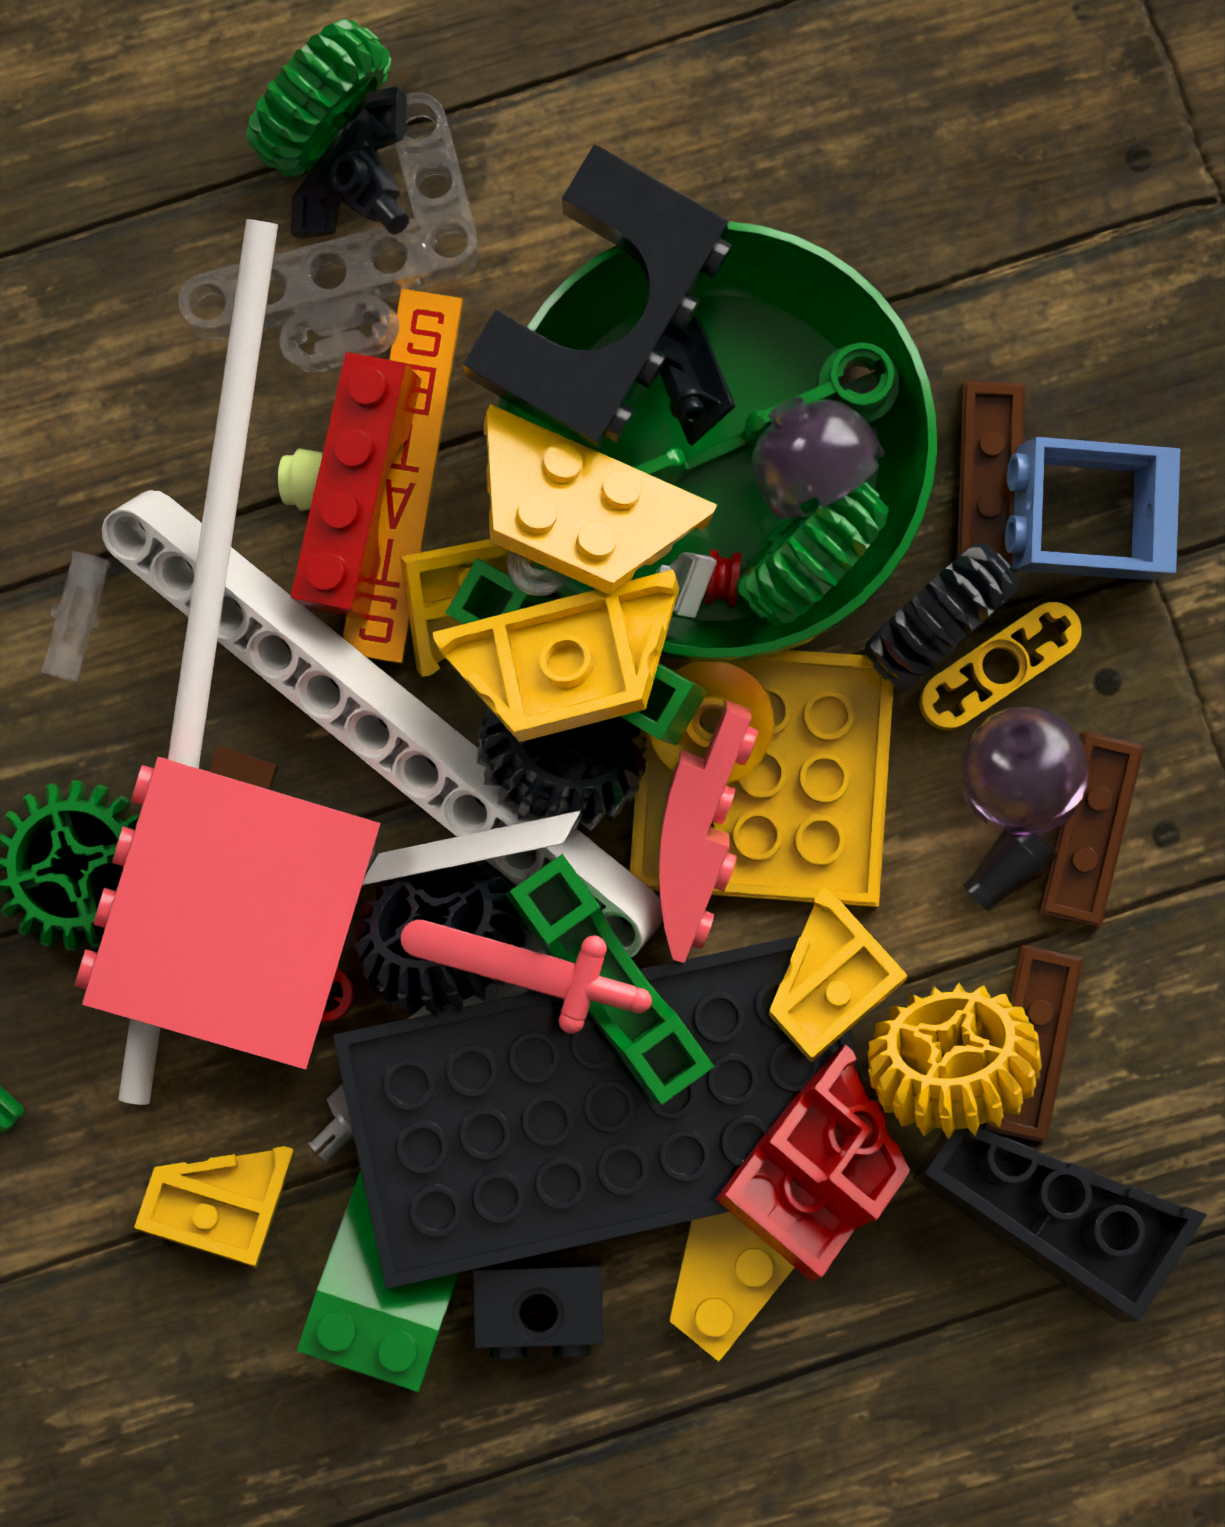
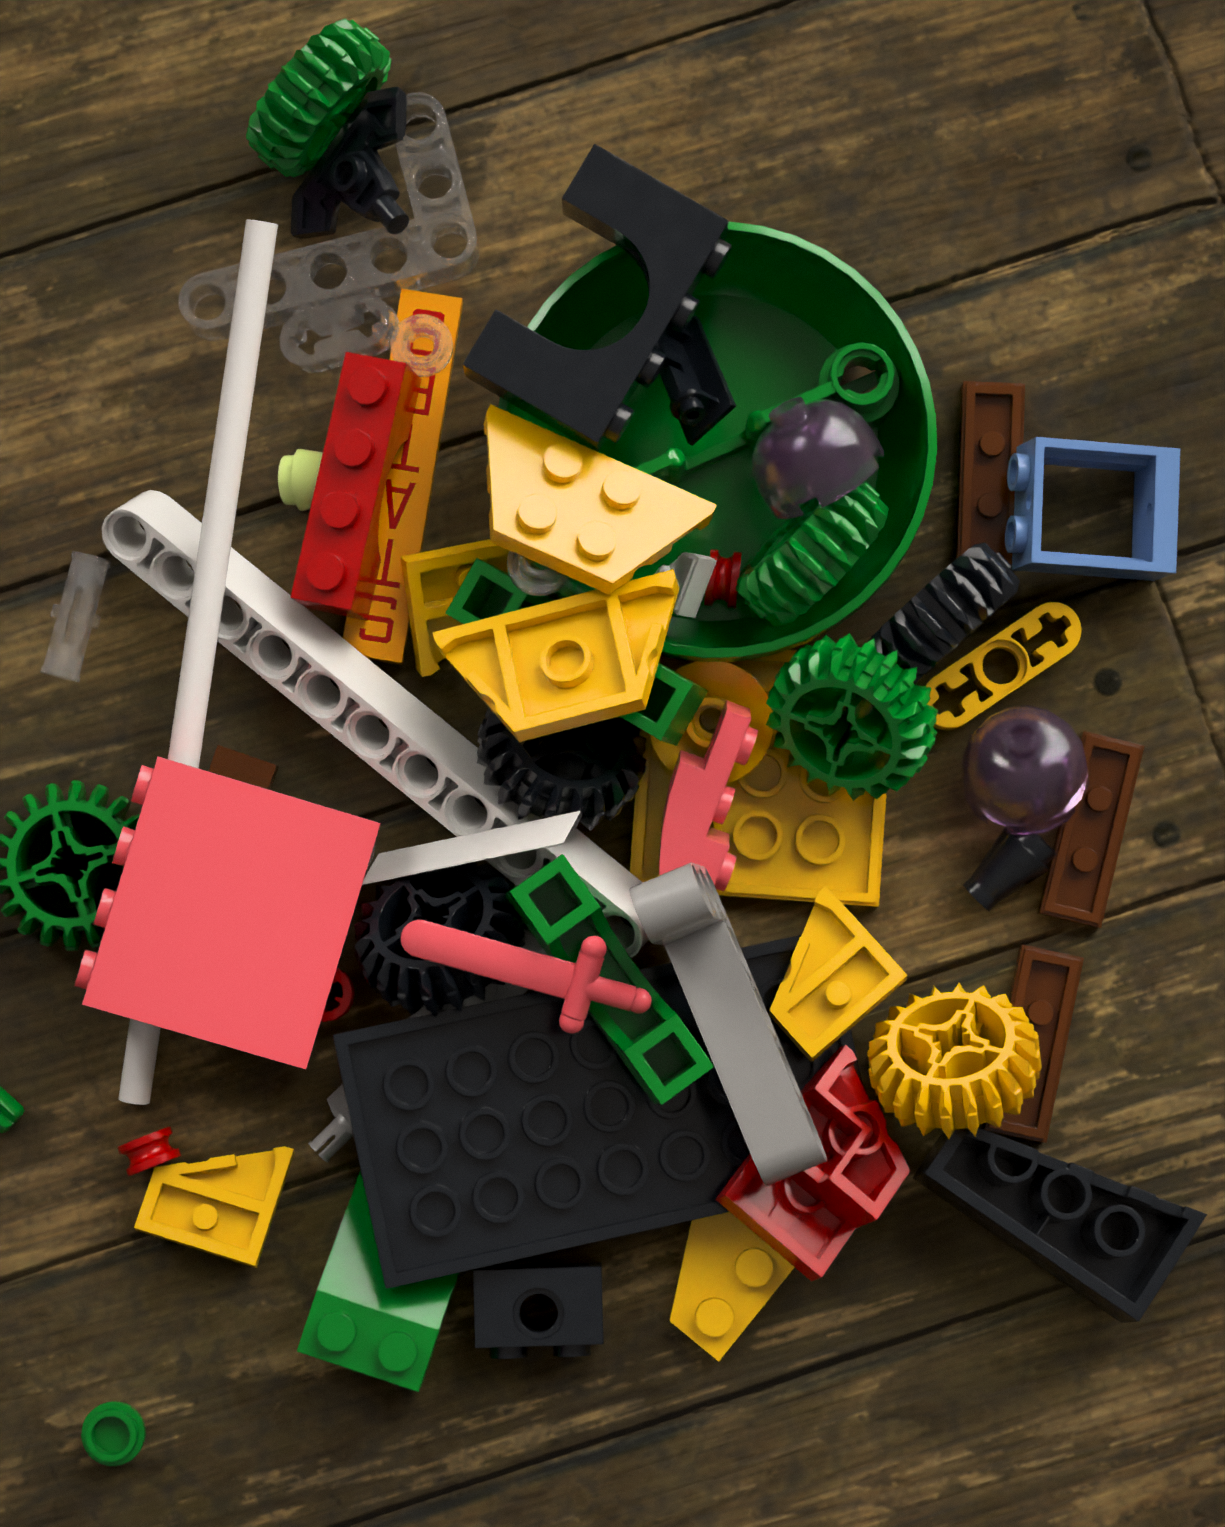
(113, 1433): none -> green plate
(149, 1151): none -> red bush
(422, 326): none -> clear plate
(691, 922): none -> light grey beam
(852, 717): none -> green gear

